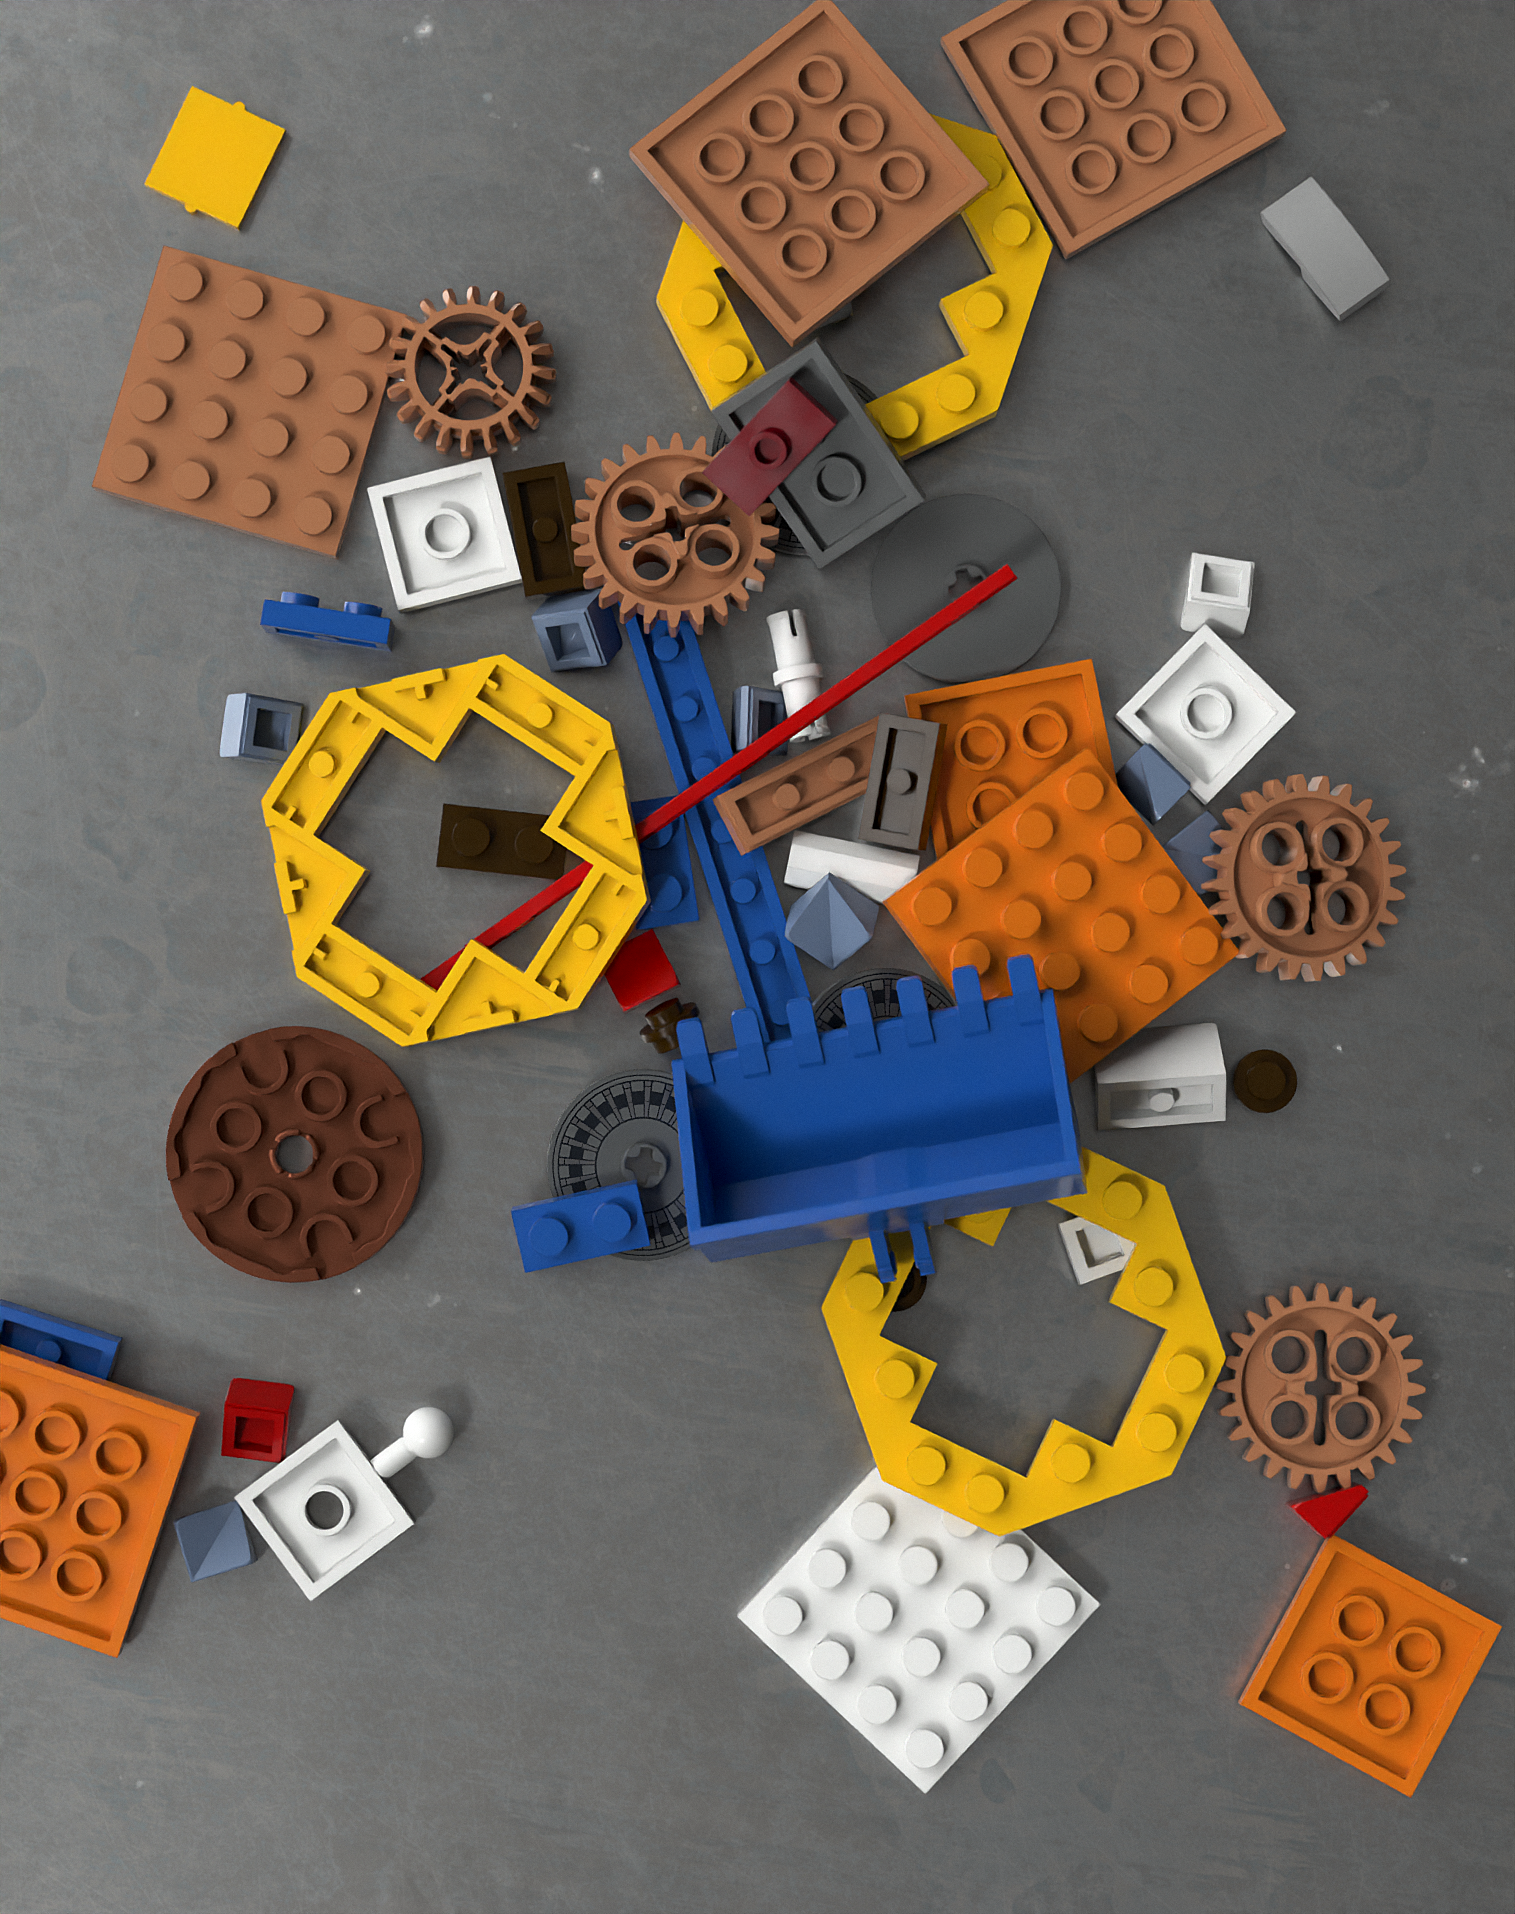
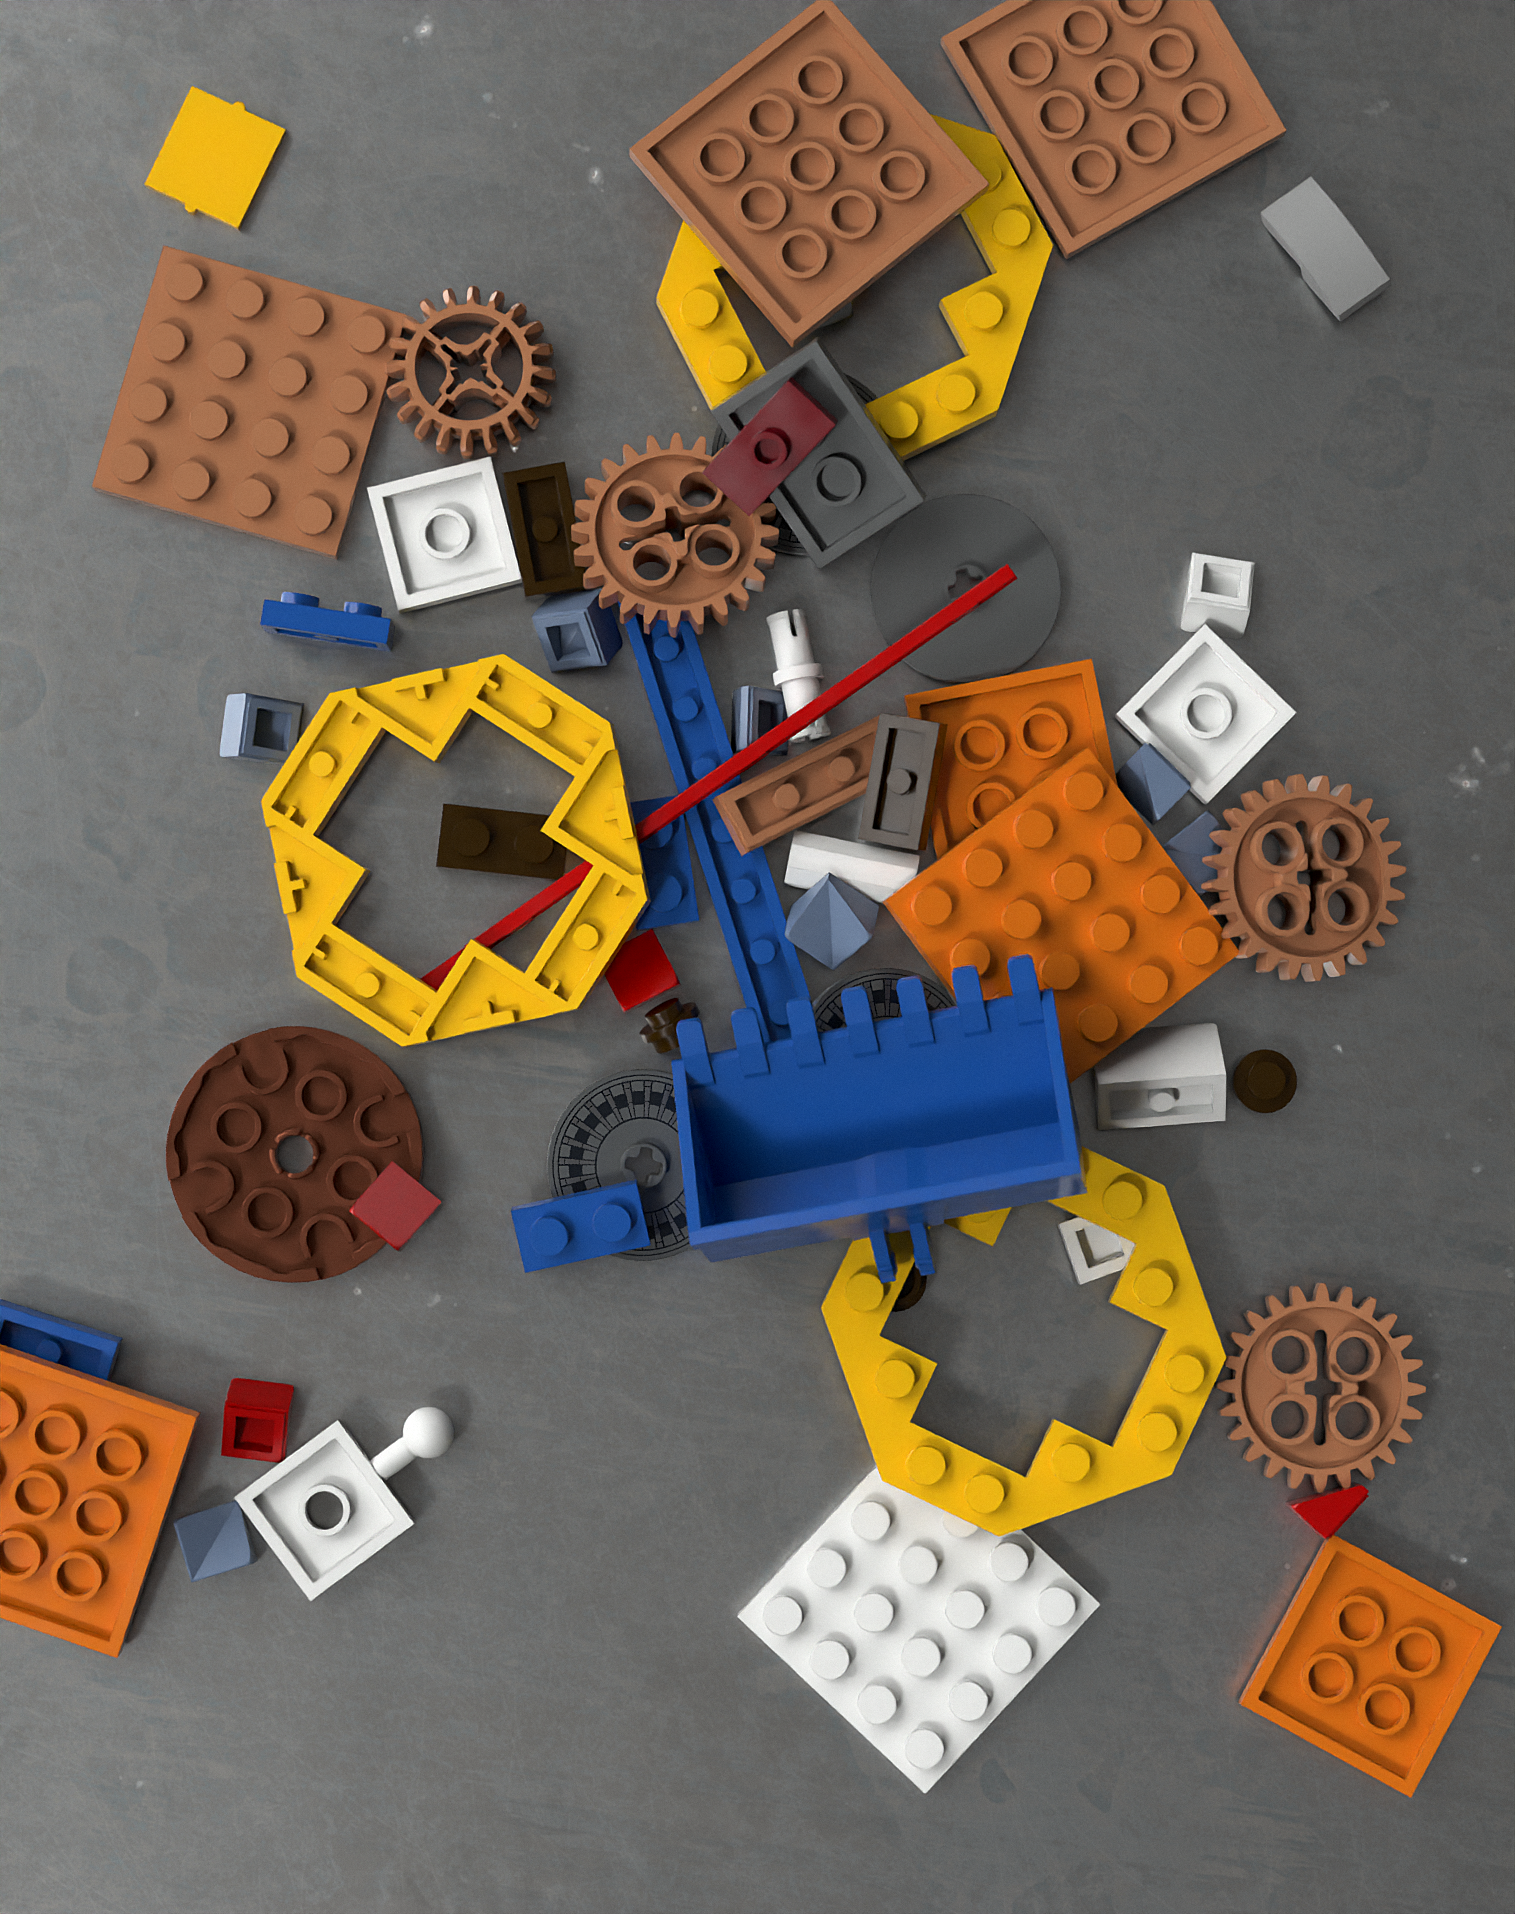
(395, 1206): none -> red slope

